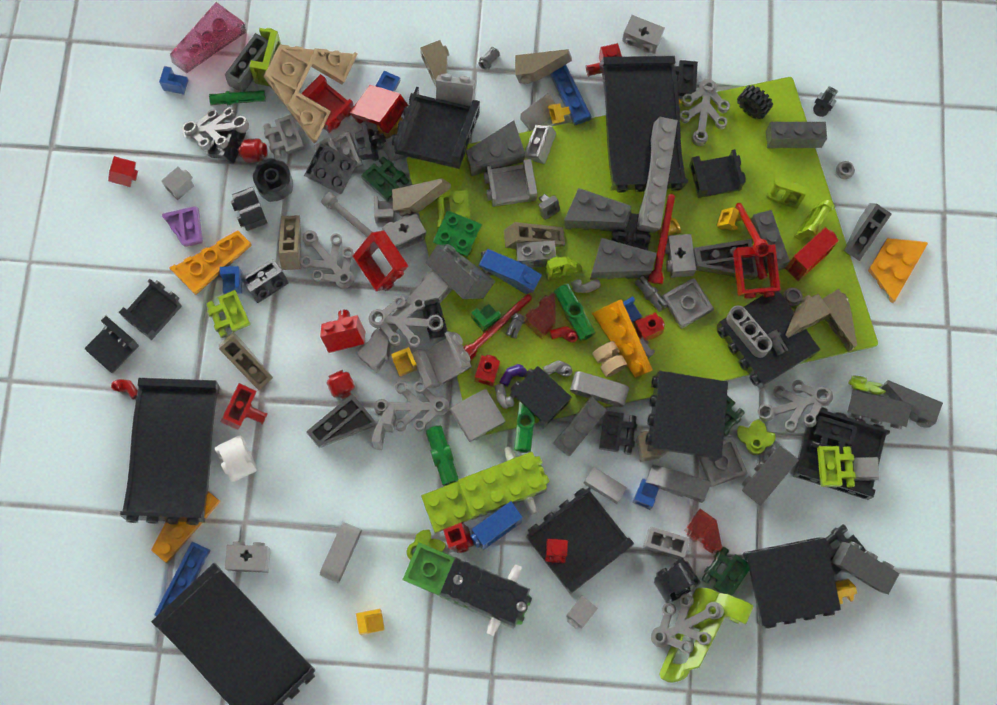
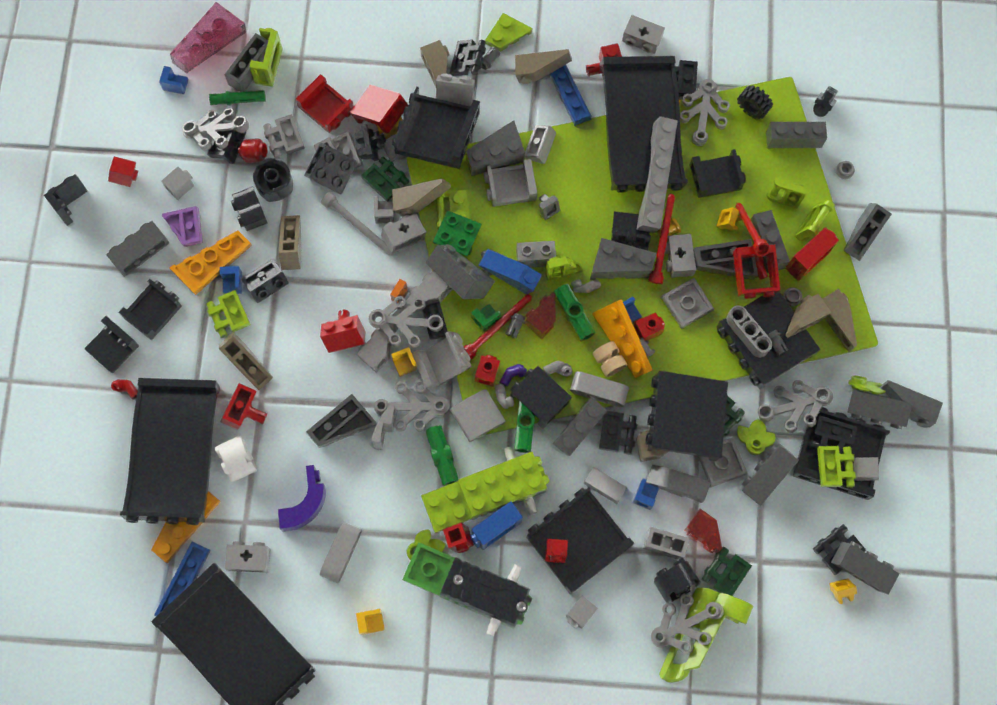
(63, 195): none -> black bracket
(137, 248): none -> dark grey brick
(288, 73): tan wing -> none
(309, 508): none -> dark purple arch
(328, 261): light grey plant -> none
(340, 384): red head -> none
(364, 259): red window -> none
(388, 81): blue panel -> none
(399, 290): none -> orange plate
(463, 56): none -> black plate
(506, 32): none -> lime wing
(526, 232): dark tan slope -> none
(537, 113): light grey slope -> none
(557, 112): yellow tile -> none
(564, 332): red arm -> none
(597, 212): dark grey wedge -> none
(651, 294): dark grey pin -> none
(793, 581): black panel -> none
(895, 264): light orange wing -> none

